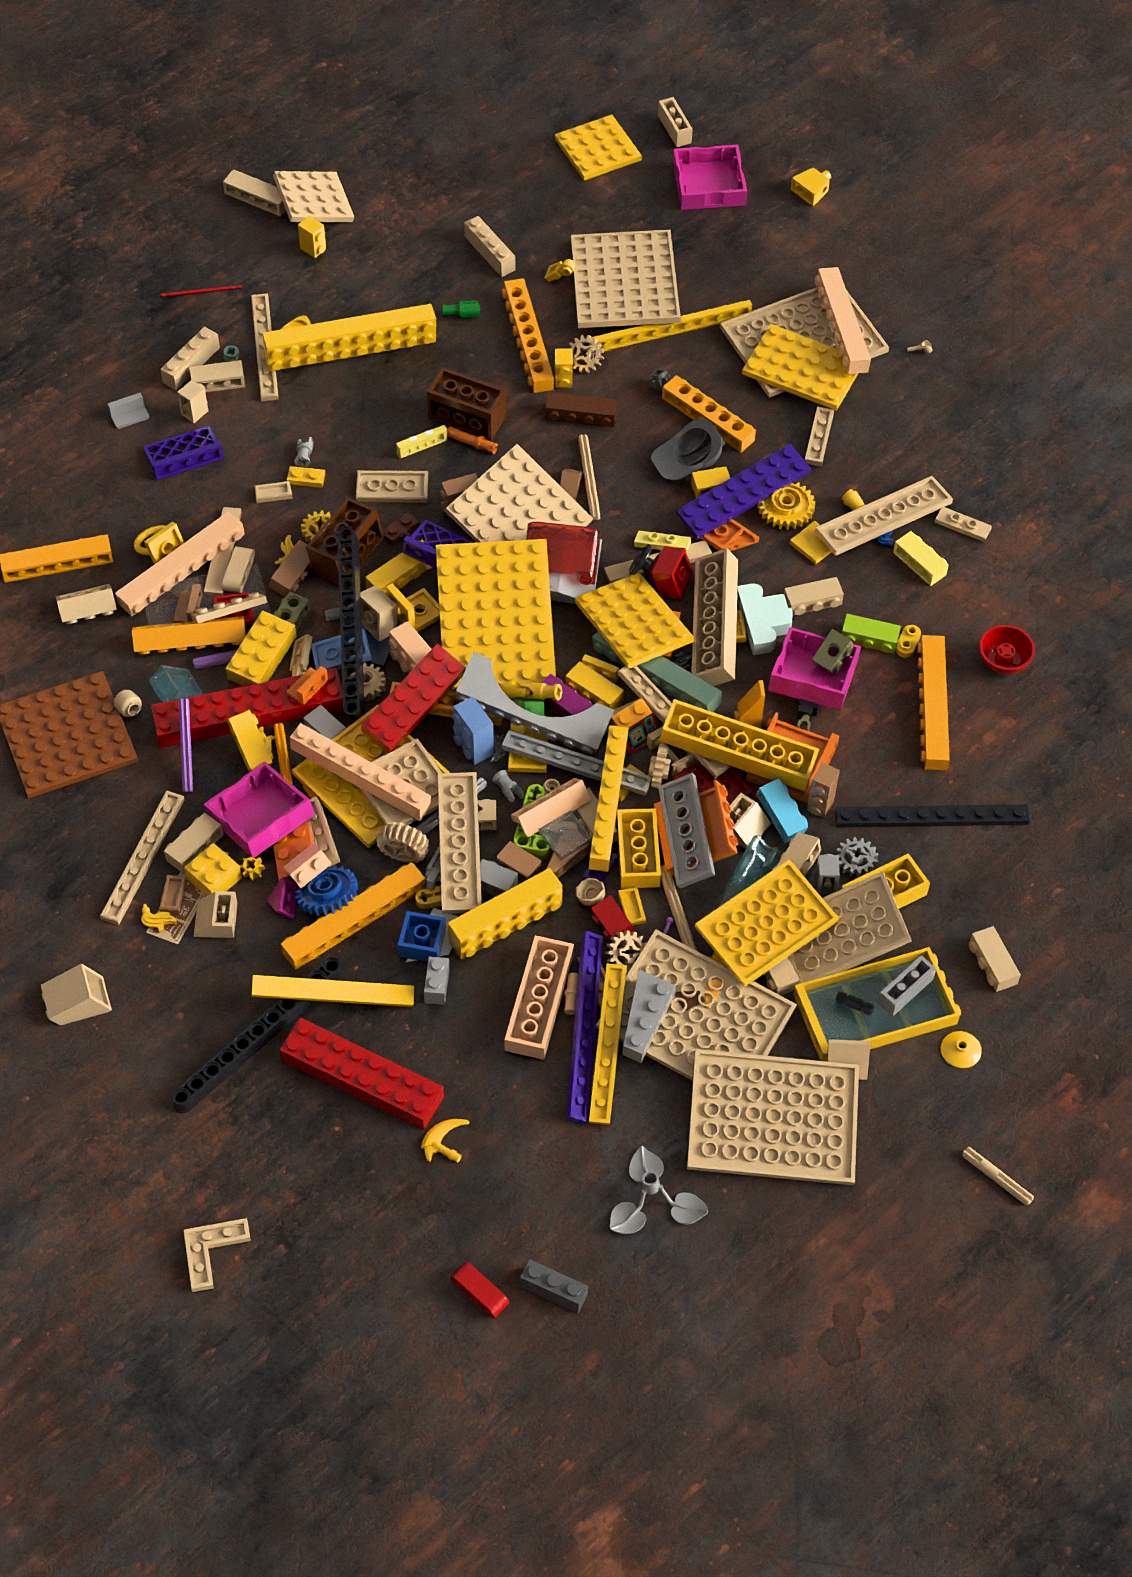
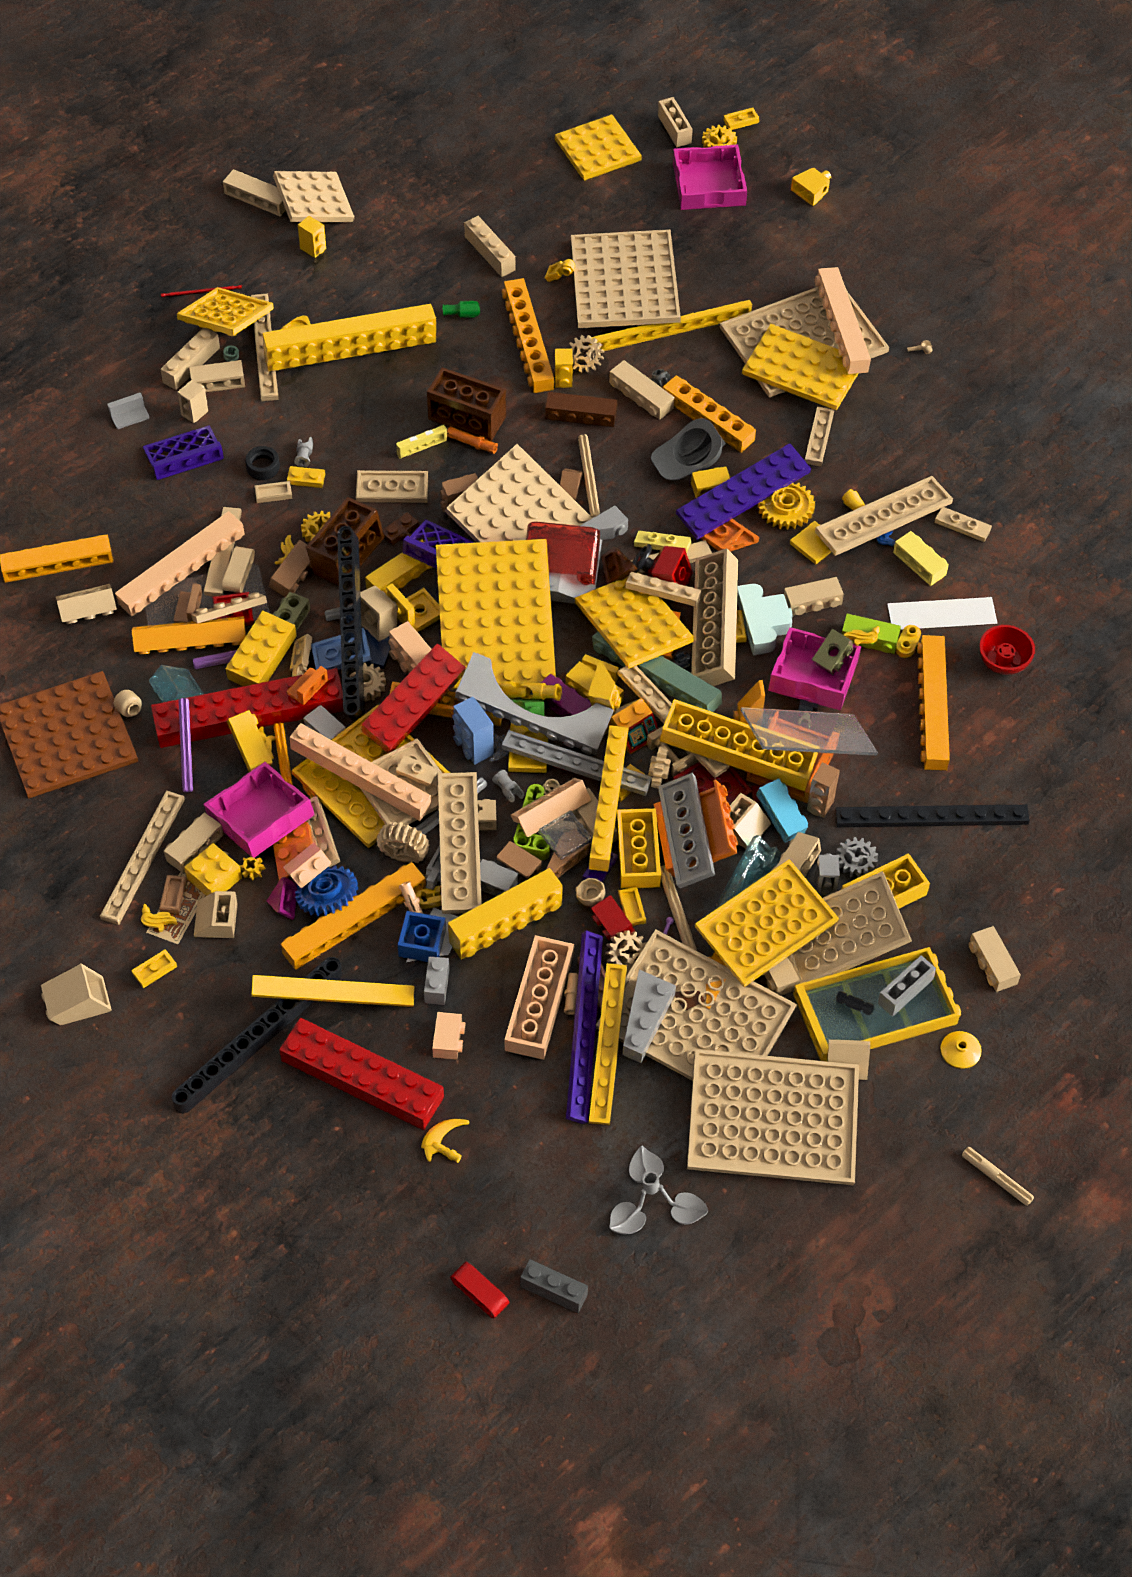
(154, 968): none -> yellow plate
(161, 544): yellow tile -> none
(200, 1239): tan plate -> none
(225, 311): none -> yellow plate
(262, 452): none -> black tyre
(411, 900): none -> light nougat pin
(417, 771): none -> tan plate
(447, 1035): none -> light nougat brick
(604, 689): none -> yellow slope
(609, 523): none -> light grey slope
(616, 565): none -> reddish brown wing
(641, 390): none -> tan brick
(663, 589): none -> tan plate
(718, 137): none -> yellow gear
(741, 118): none -> yellow plate
(808, 731): none -> clear piece
(862, 637): none -> yellow piece
(943, 613): none -> white sticker

